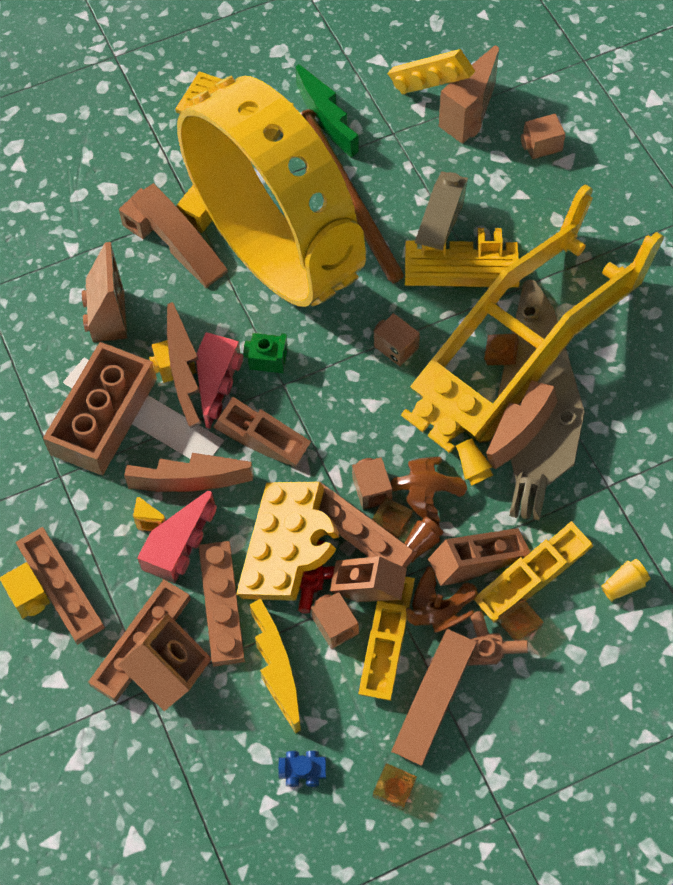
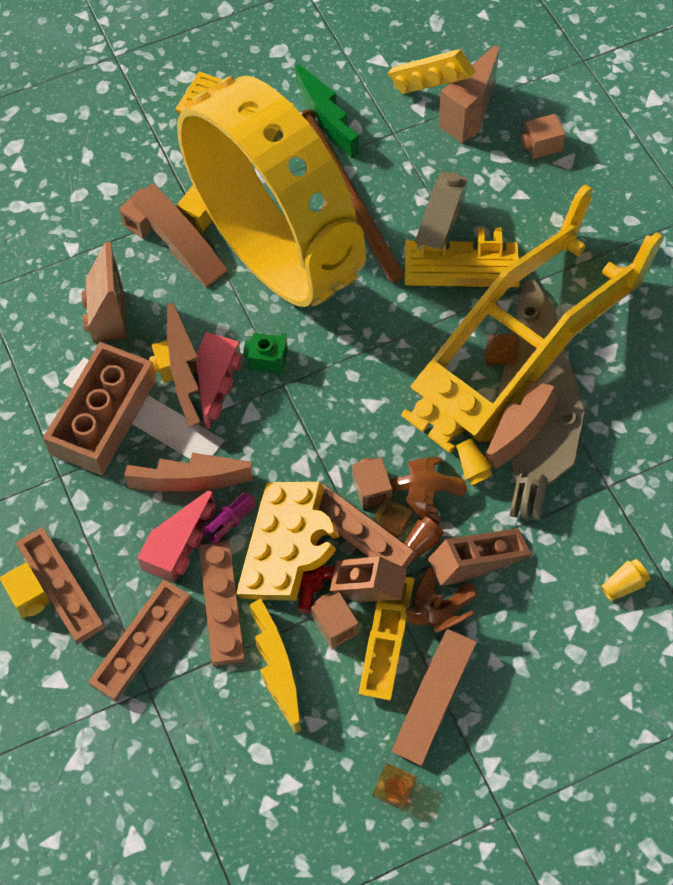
(146, 516): yellow slope -> none
(165, 662): nougat slope -> none
(229, 517): none -> magenta axle
(261, 433): nougat slope -> none
(302, 767): blue piece -> none
(396, 339): nougat brick -> none
(491, 647): nougat piece -> none
(520, 620): clear orange plate -> none
(534, 571): yellow slope -> none

